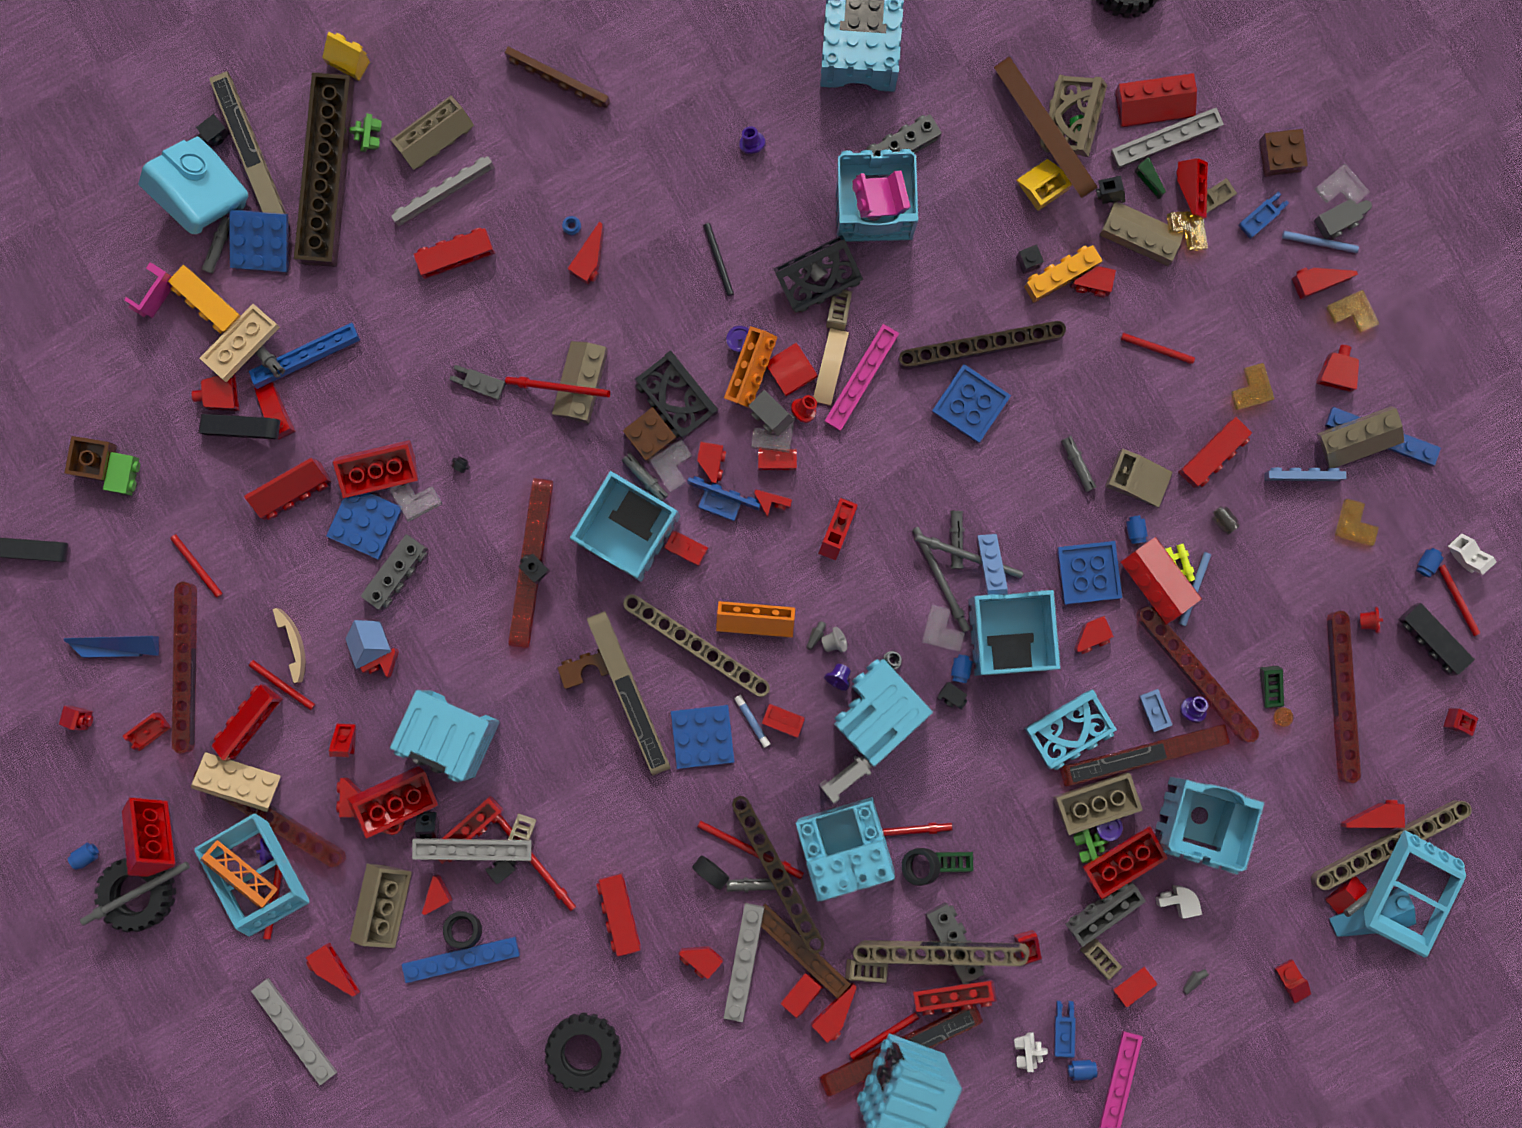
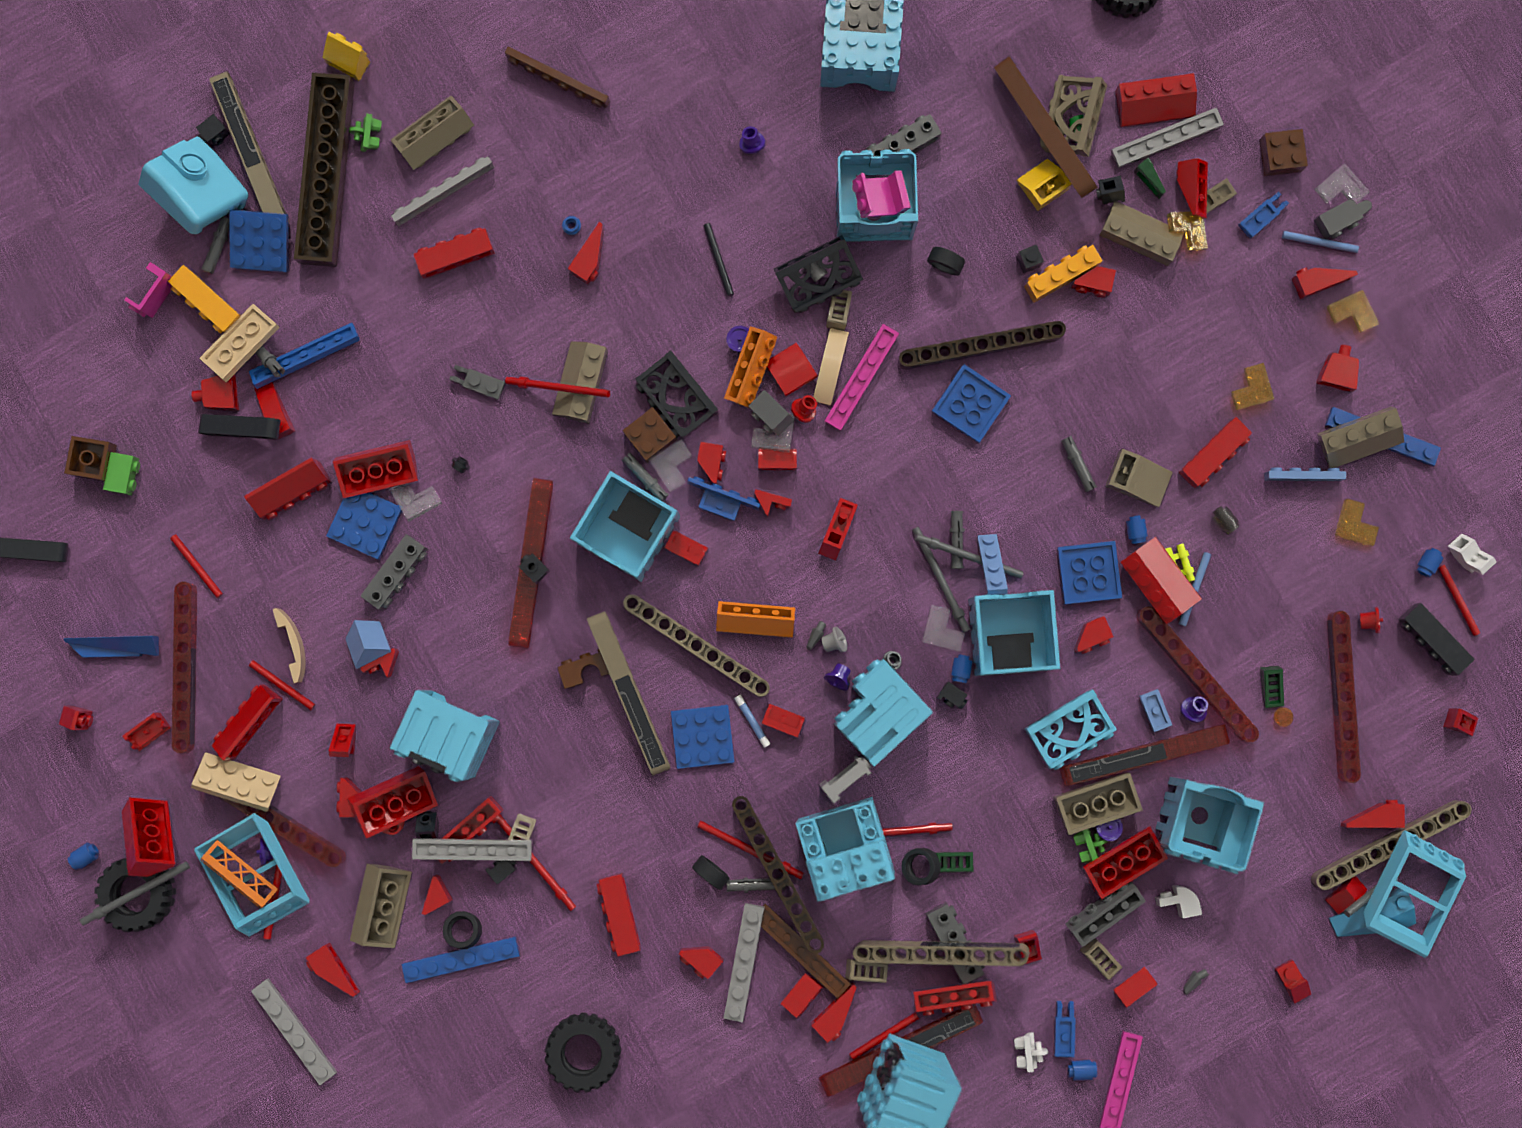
(946, 260): none -> black tyre
(1157, 348): red bar -> none

